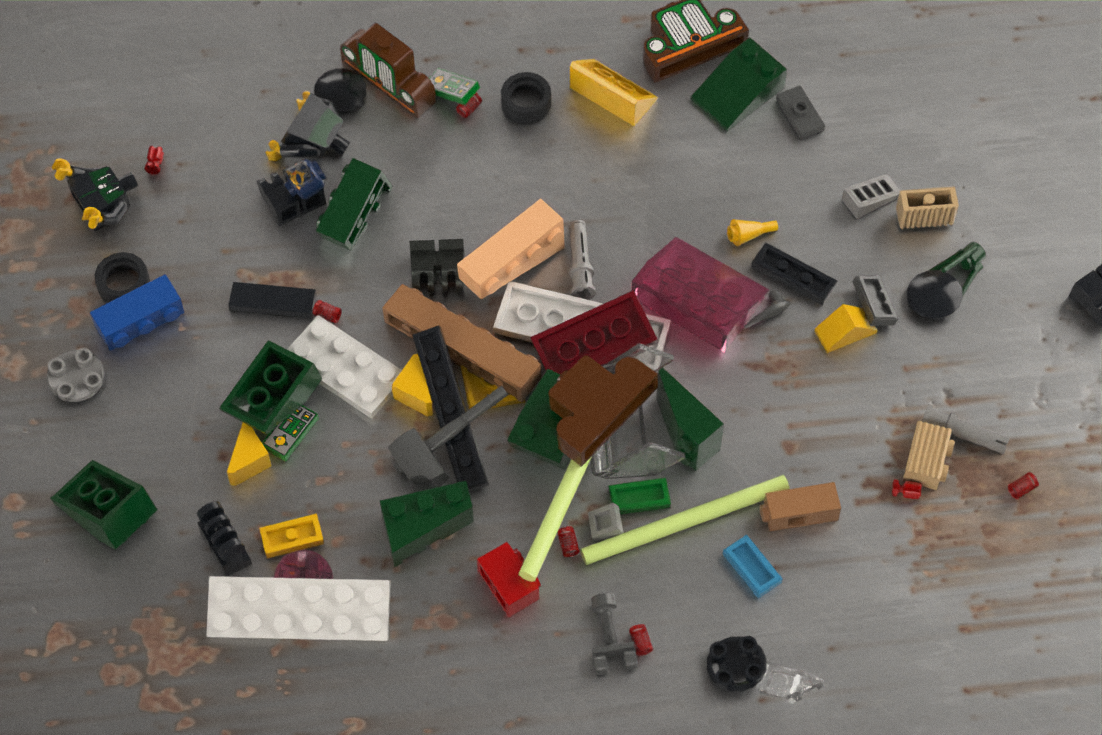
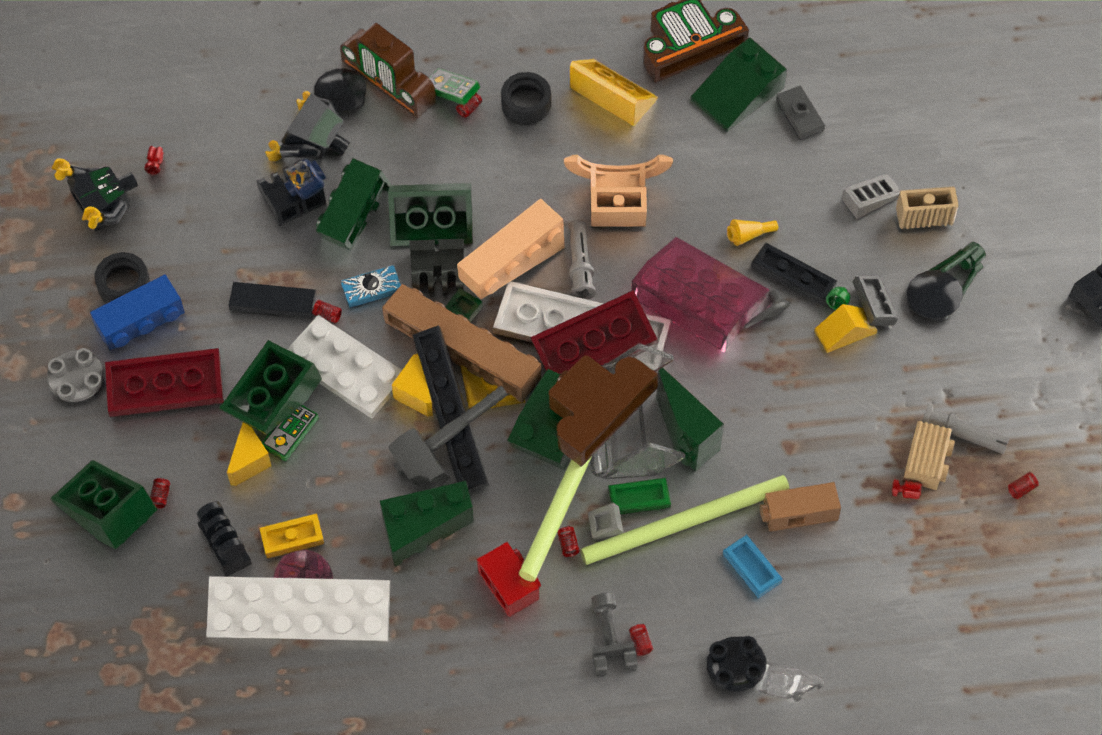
(164, 382): none -> dark red plate
(166, 487): none -> red piece
(370, 286): none -> tile
(430, 213): none -> dark green slope
(464, 304): none -> dark green plate
(618, 191): none -> light nougat piece
(843, 297): none -> green hinge

